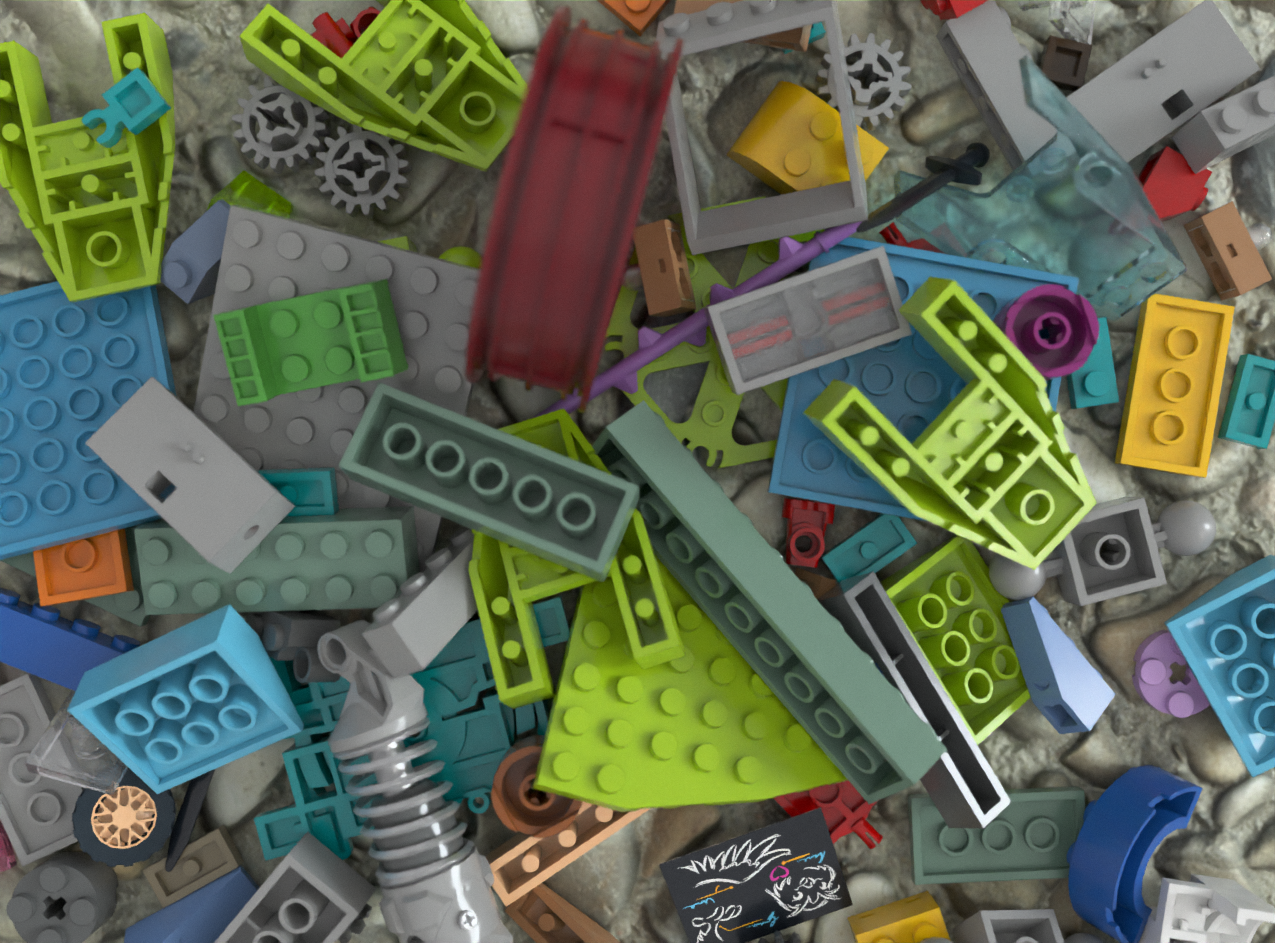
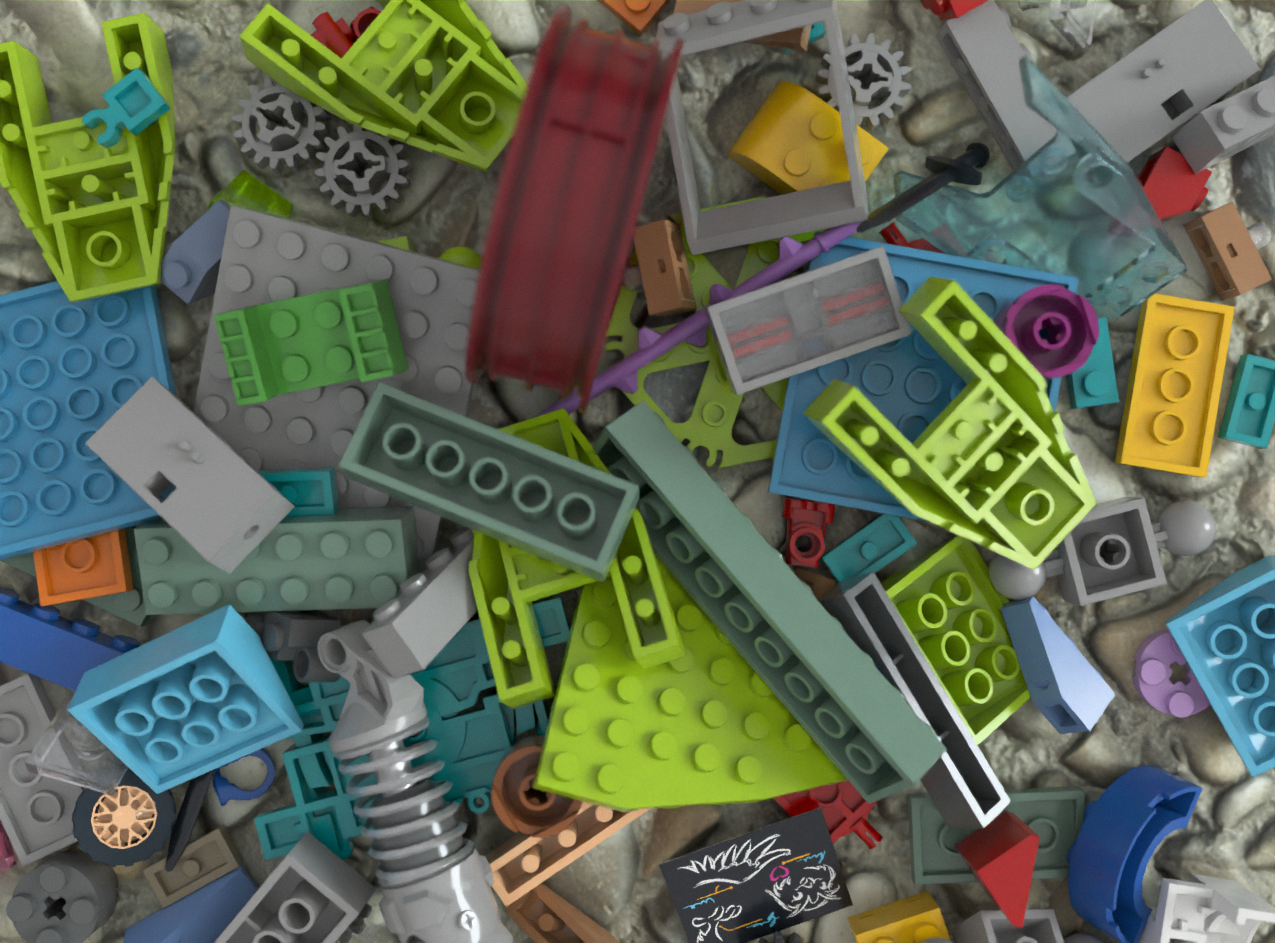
(228, 791): none -> blue piece
(1003, 862): none -> red slope
(1065, 62): dark brown plate -> none

